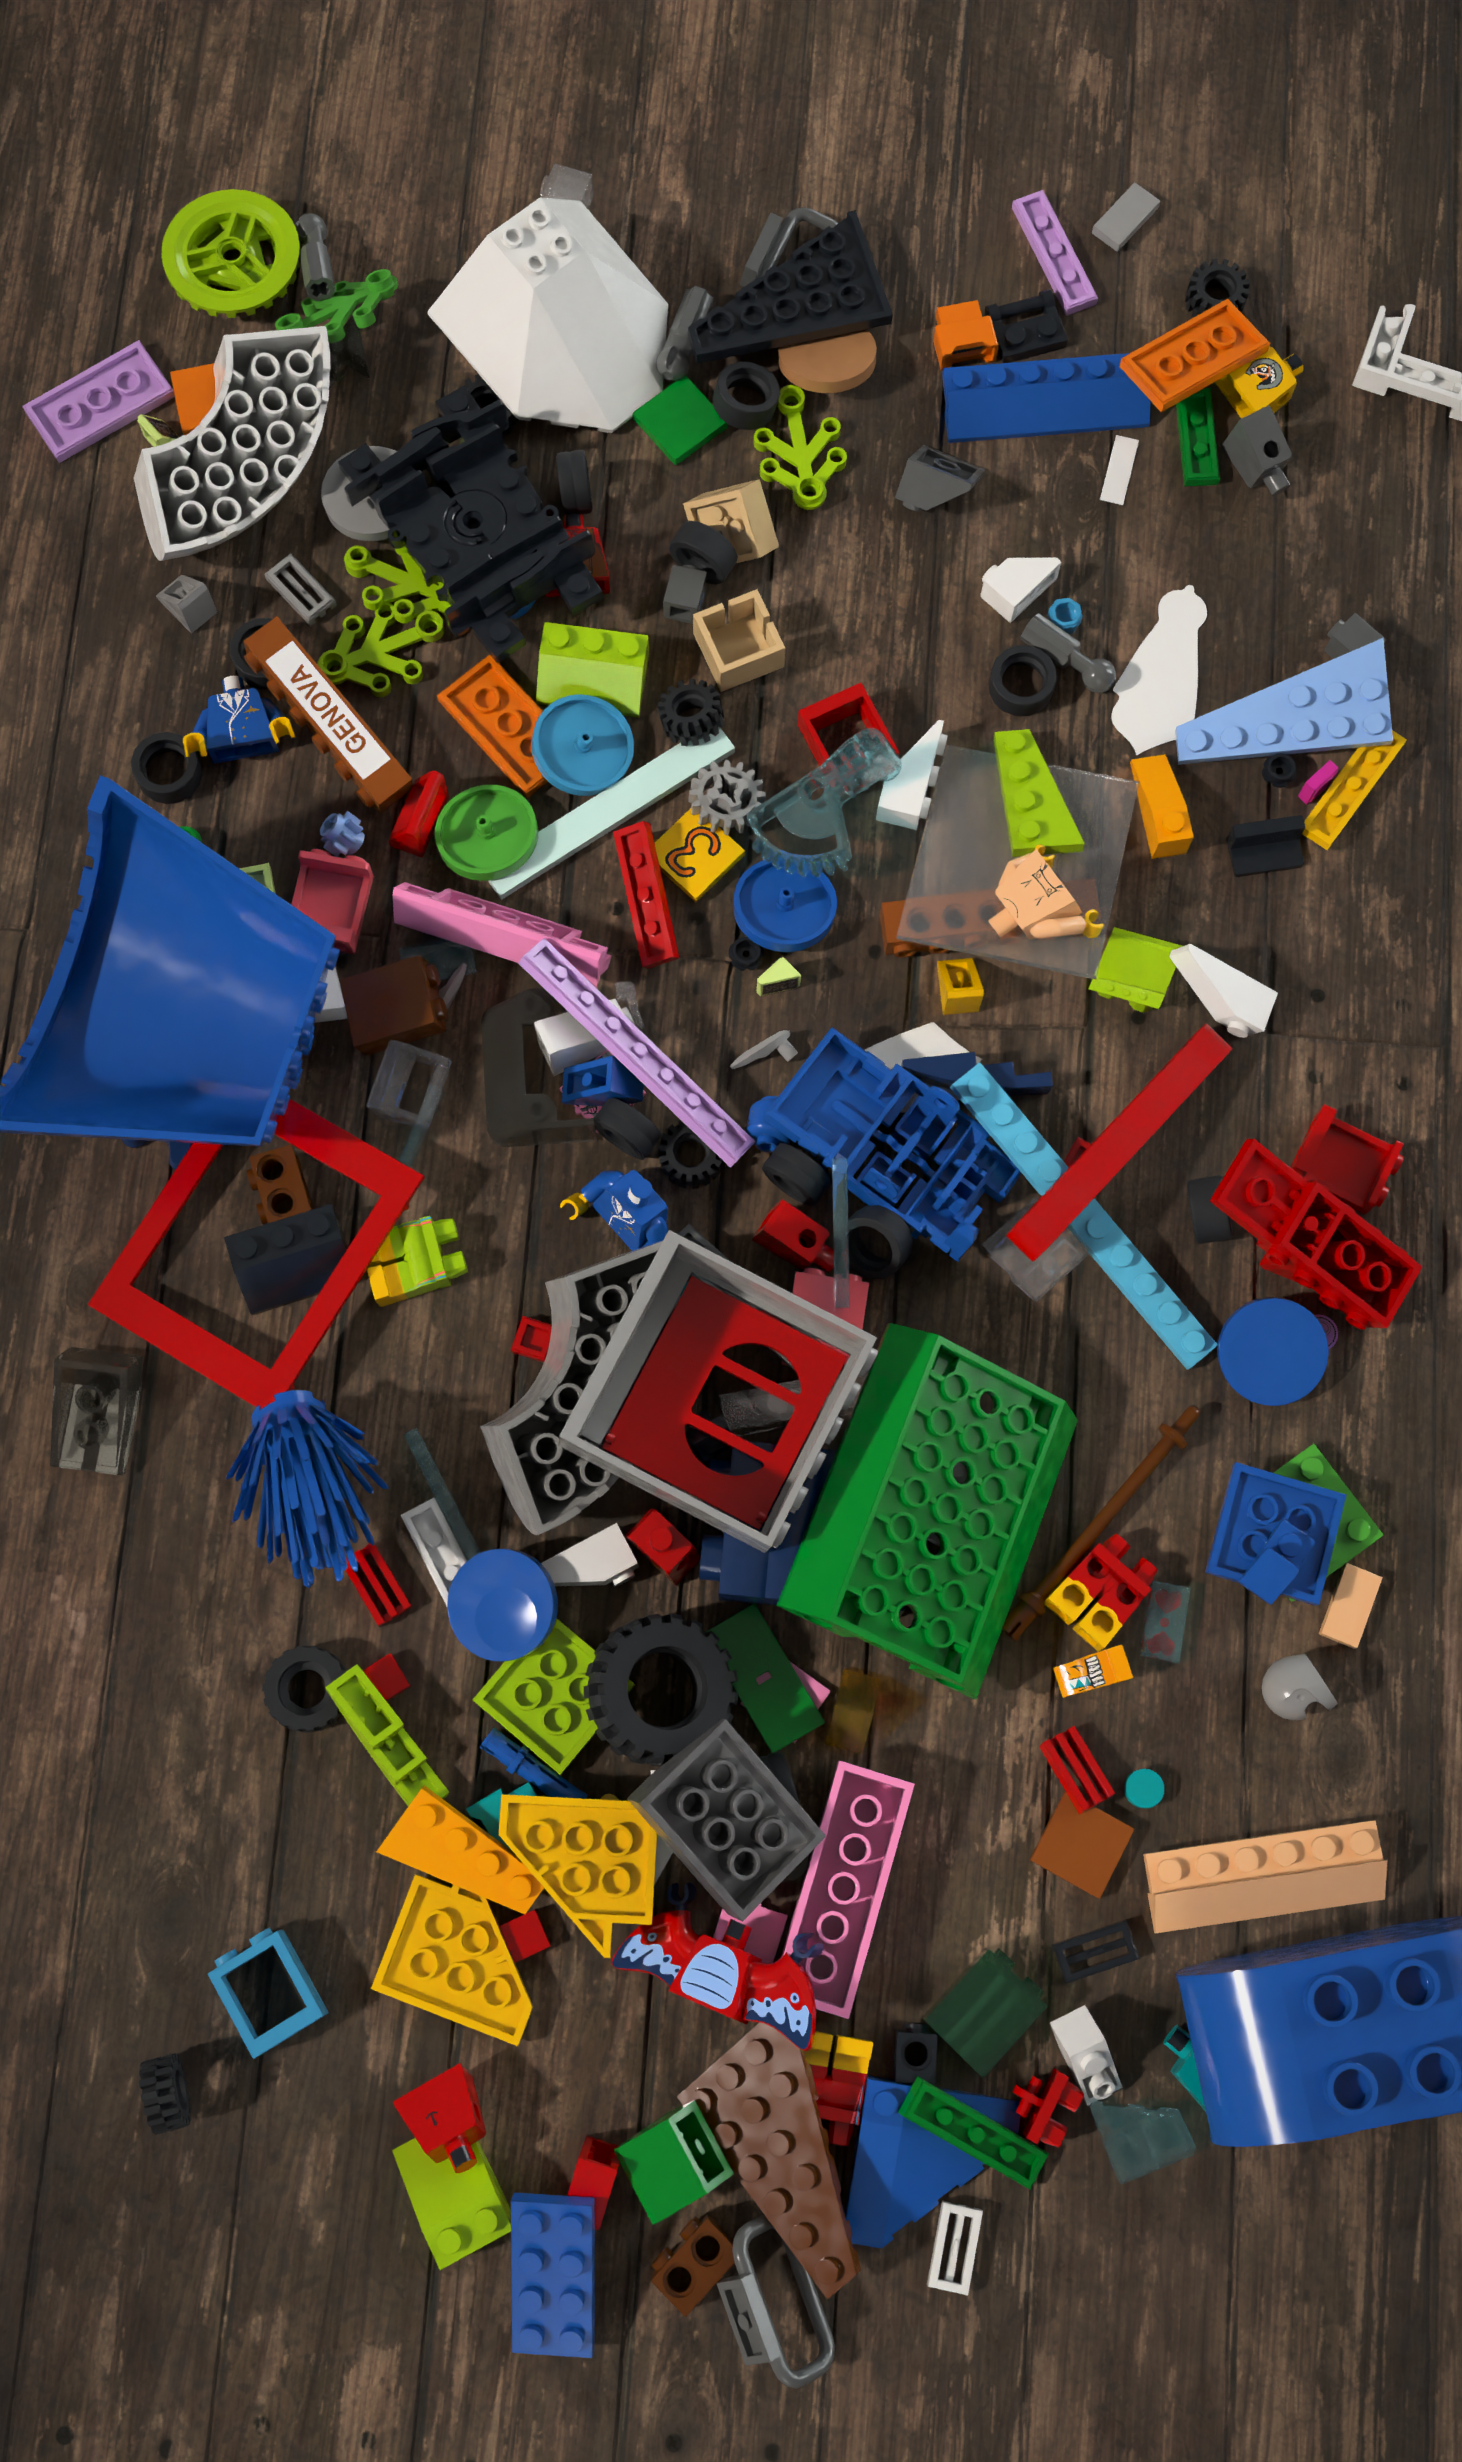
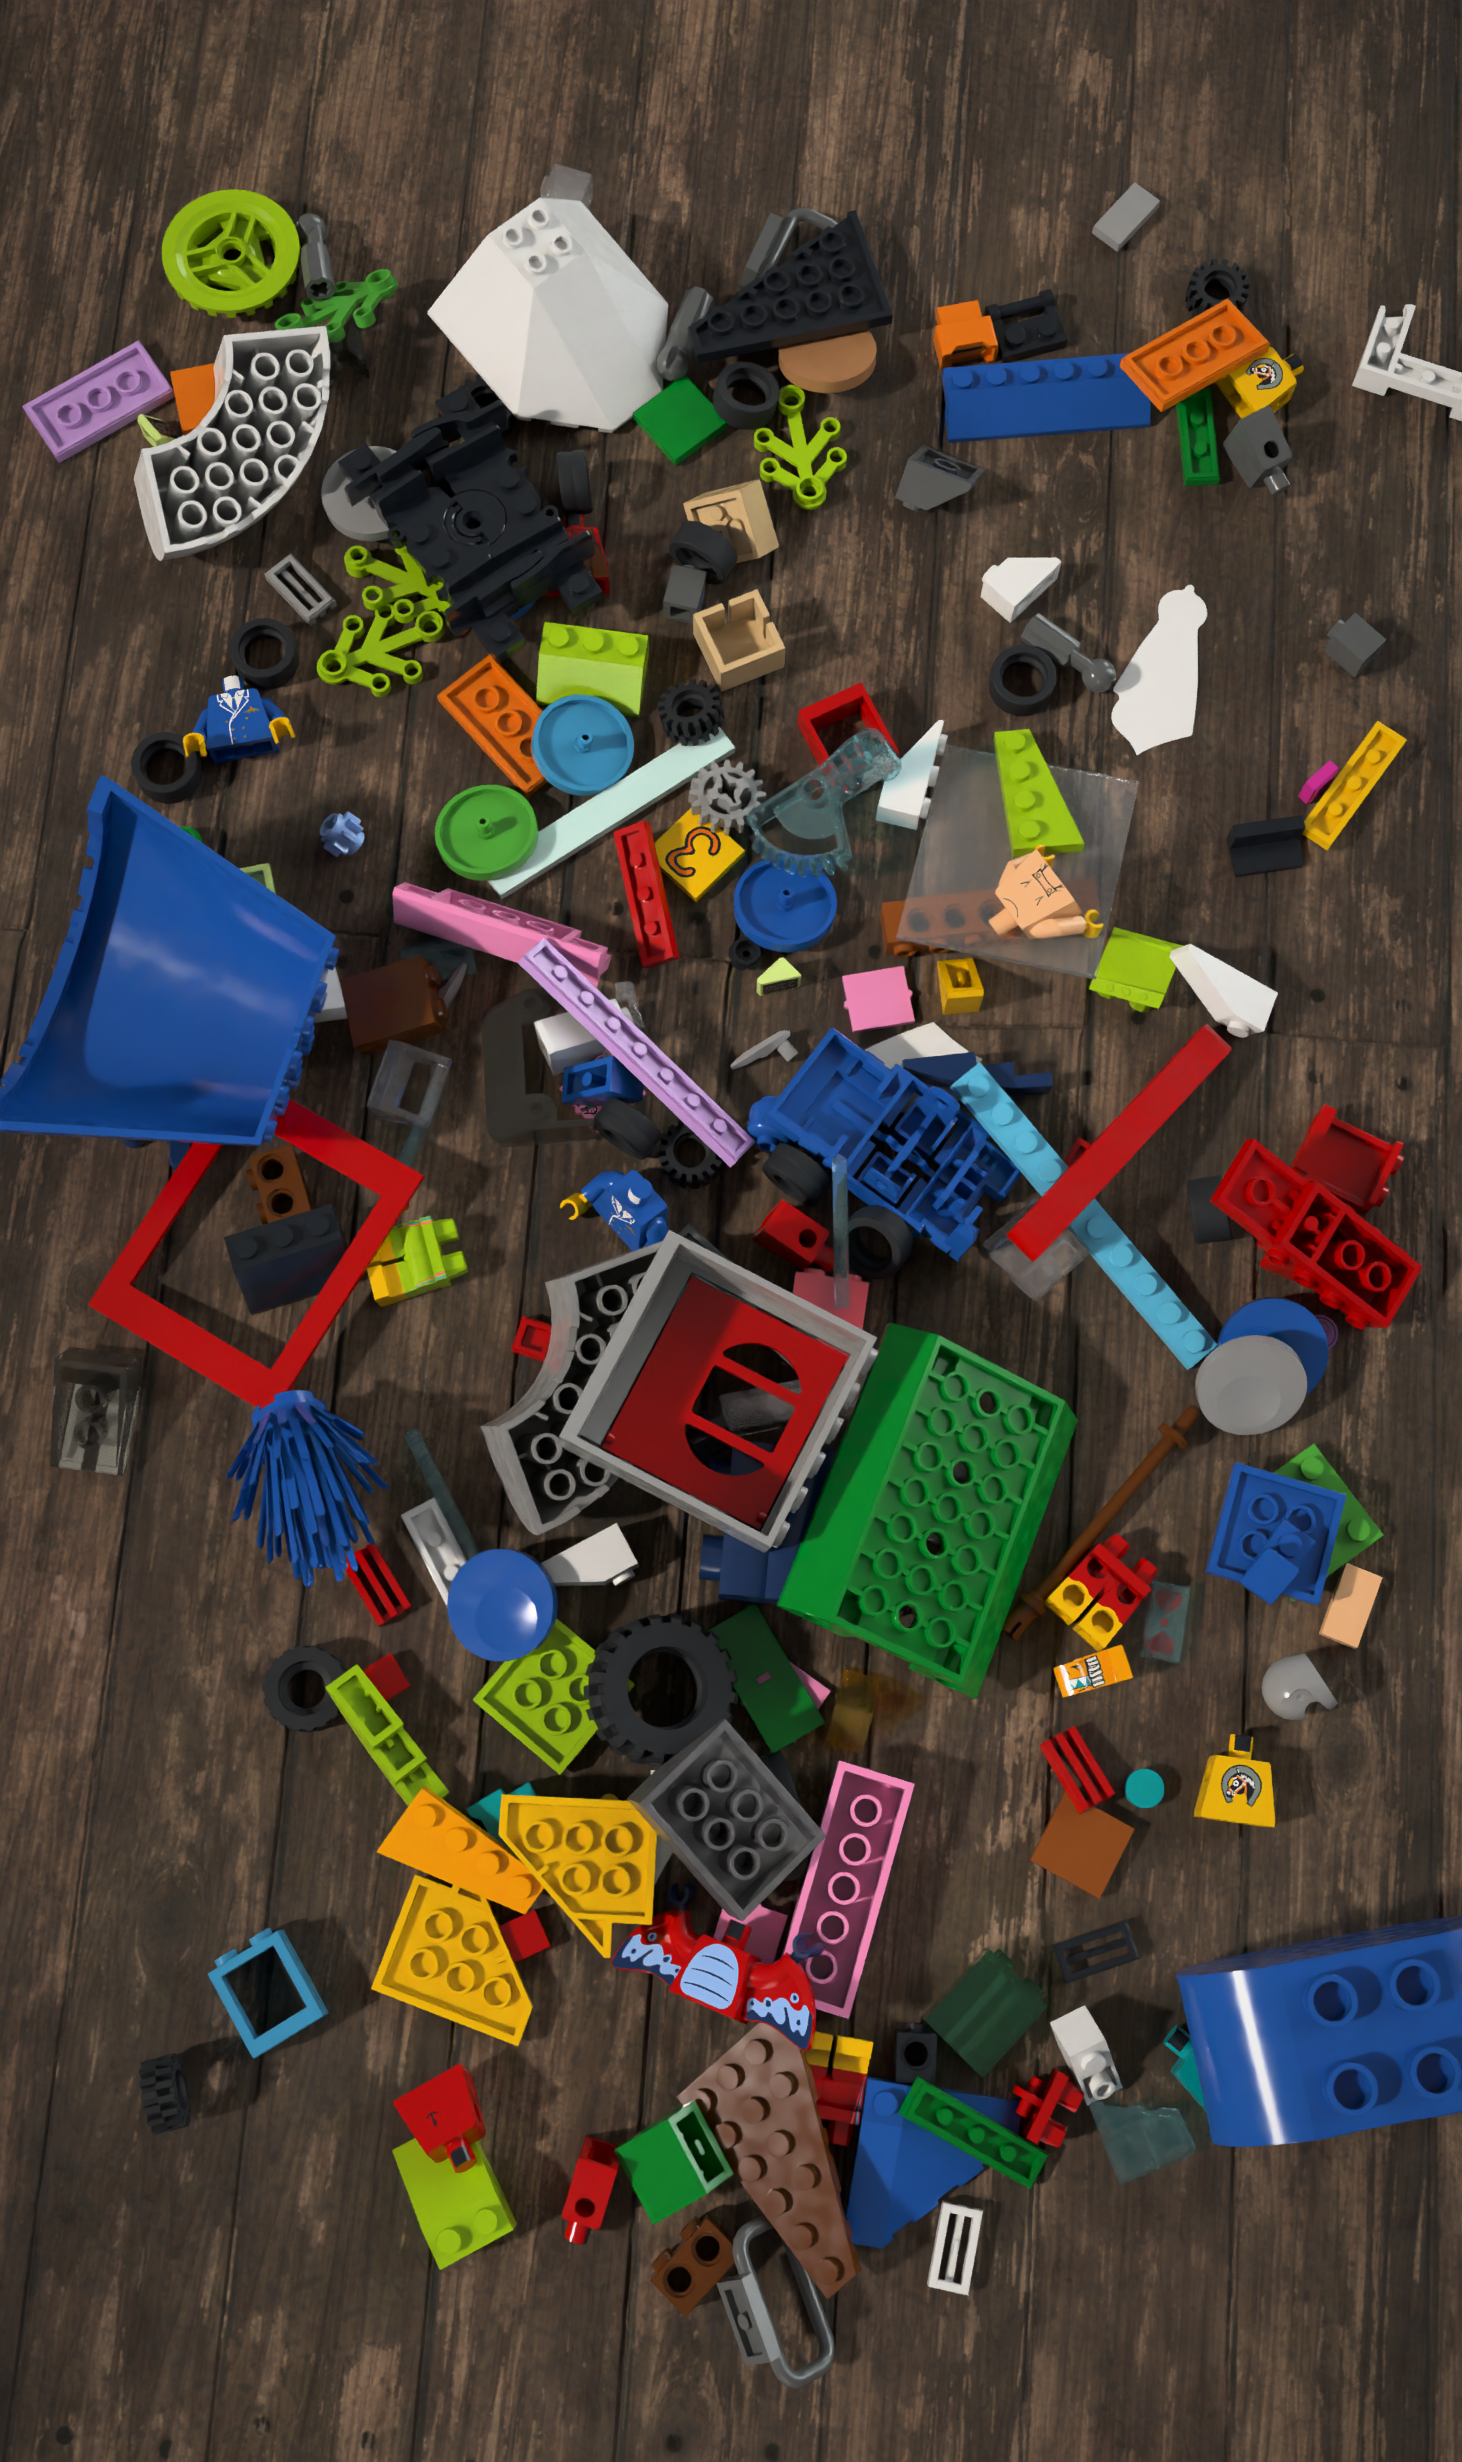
(188, 602): light grey slope -> none
(327, 715): dark orange brick -> none
(334, 894): coral panel -> none
(420, 814): red tile -> none
(527, 1766): blue pin -> none
(553, 2275): blue plate -> none
(663, 1546): red torso -> none
(878, 999): none -> bright pink piece
(1054, 252): lavender tile -> none
(1065, 614): dark azure tile -> none
(1119, 470): white sticker -> none
(1162, 807): light orange slope -> none
(1237, 1787): none -> yellow torso
(1251, 1385): none -> light grey piece
(1265, 1876): light nougat slope -> none
(1285, 764): black plate -> none
(1317, 710): light blue wing -> none

